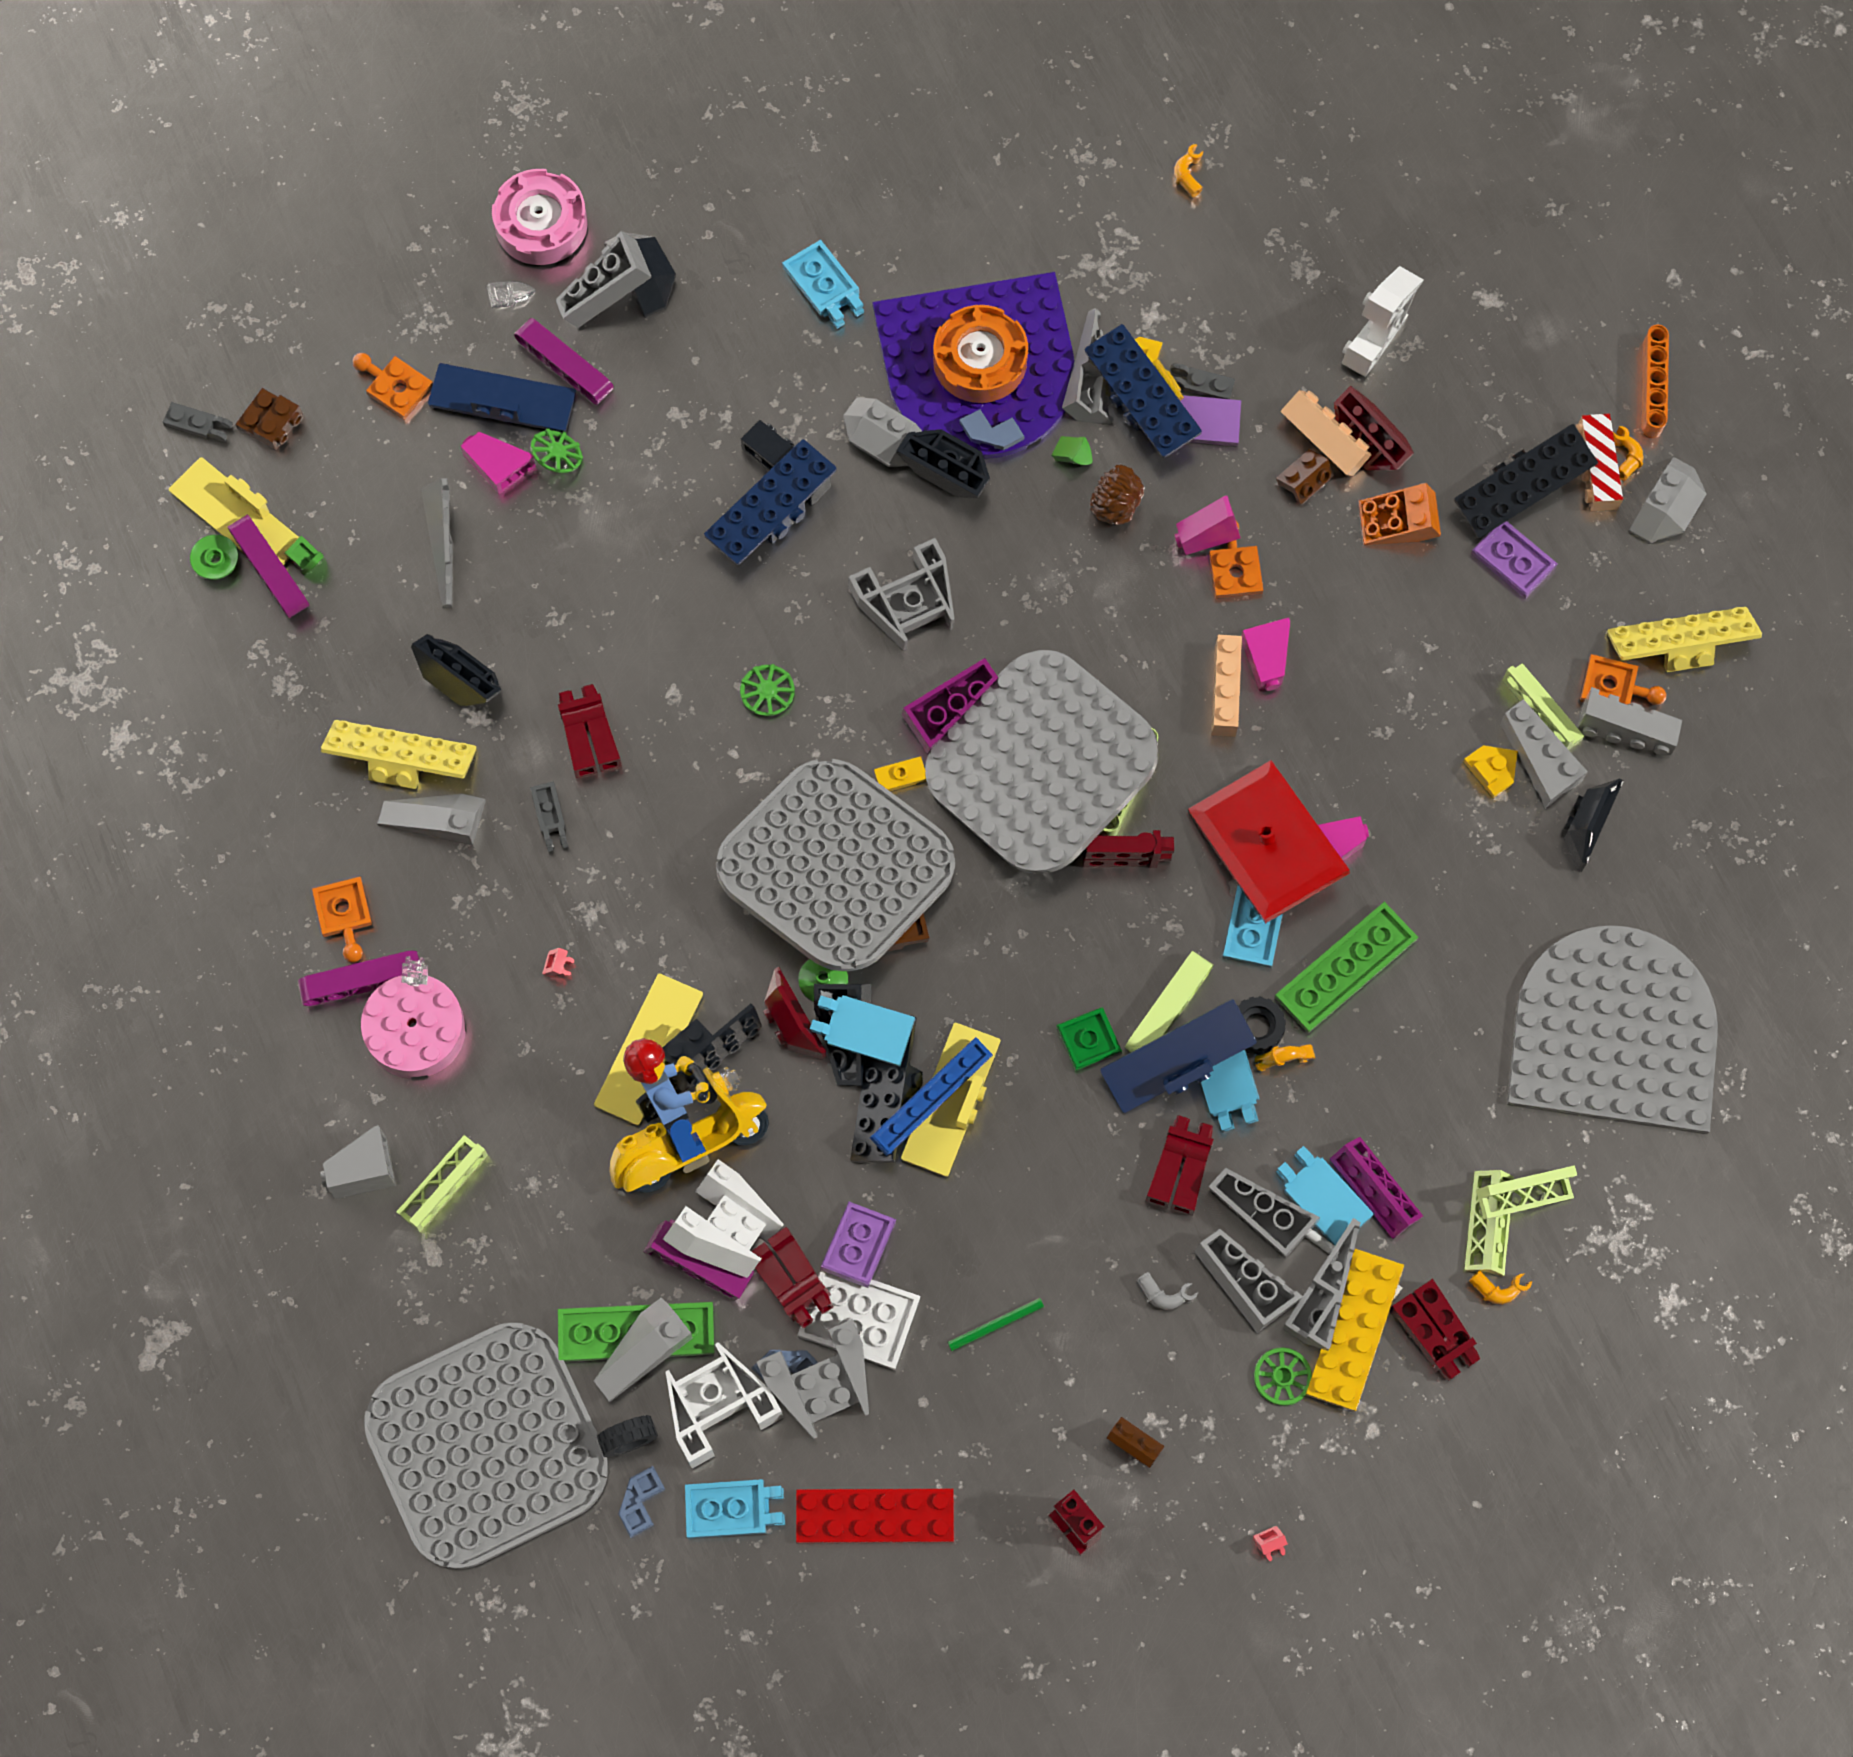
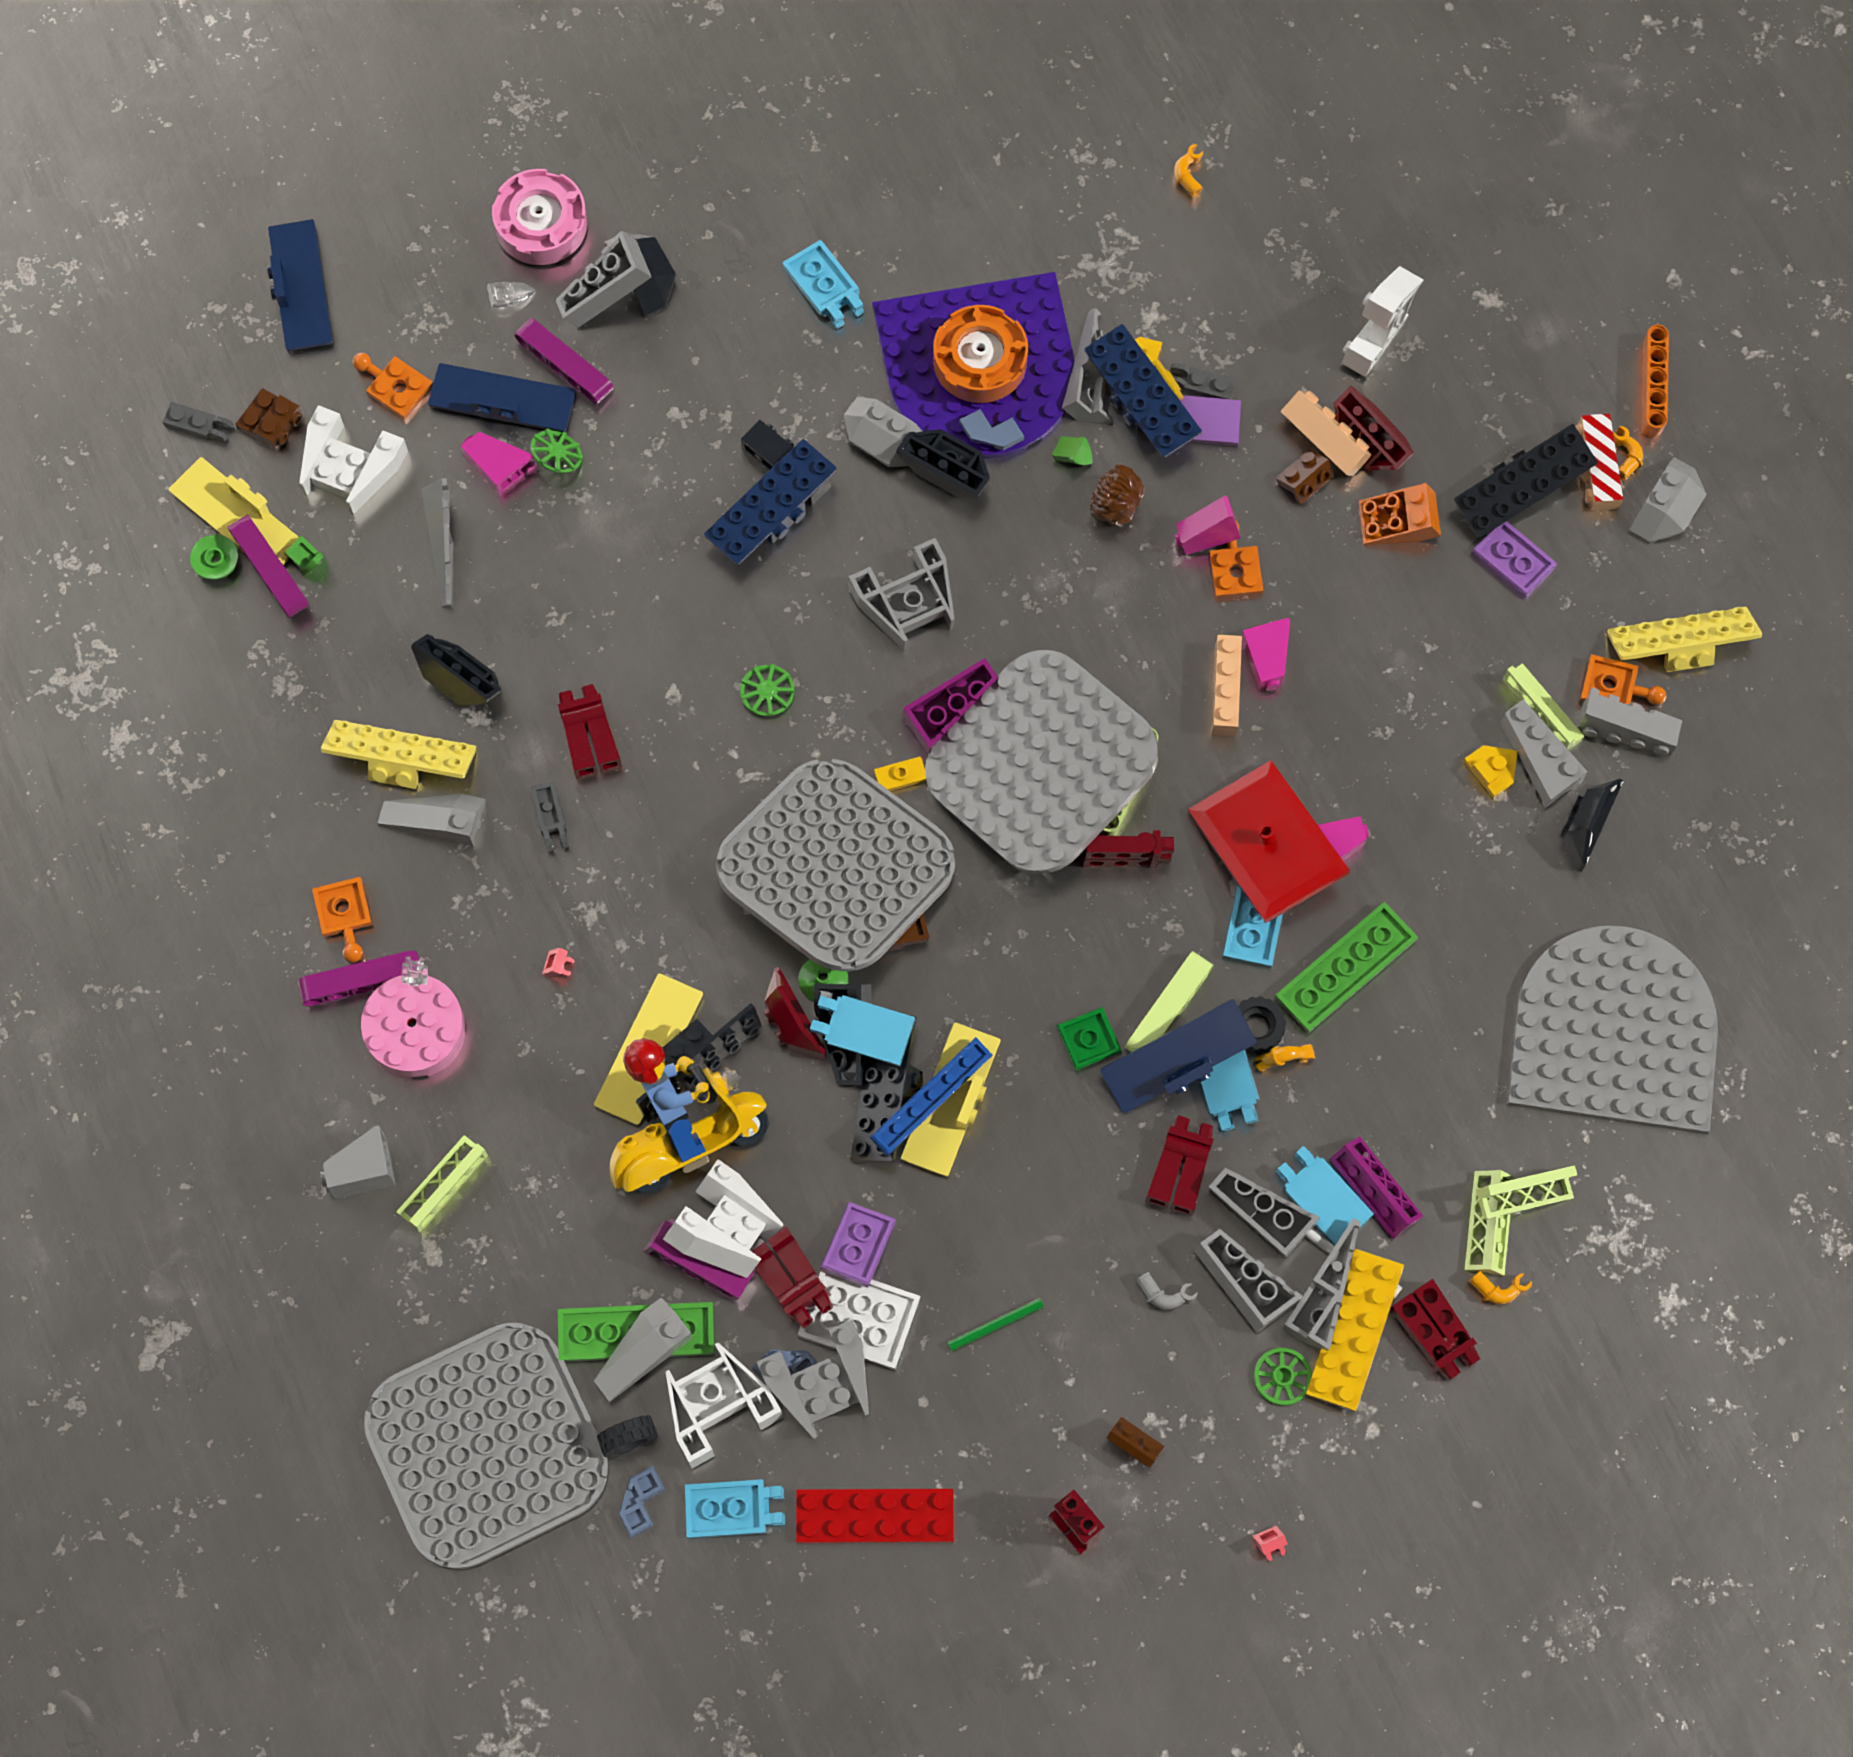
(299, 285): none -> dark blue bracket
(343, 467): none -> white wedge

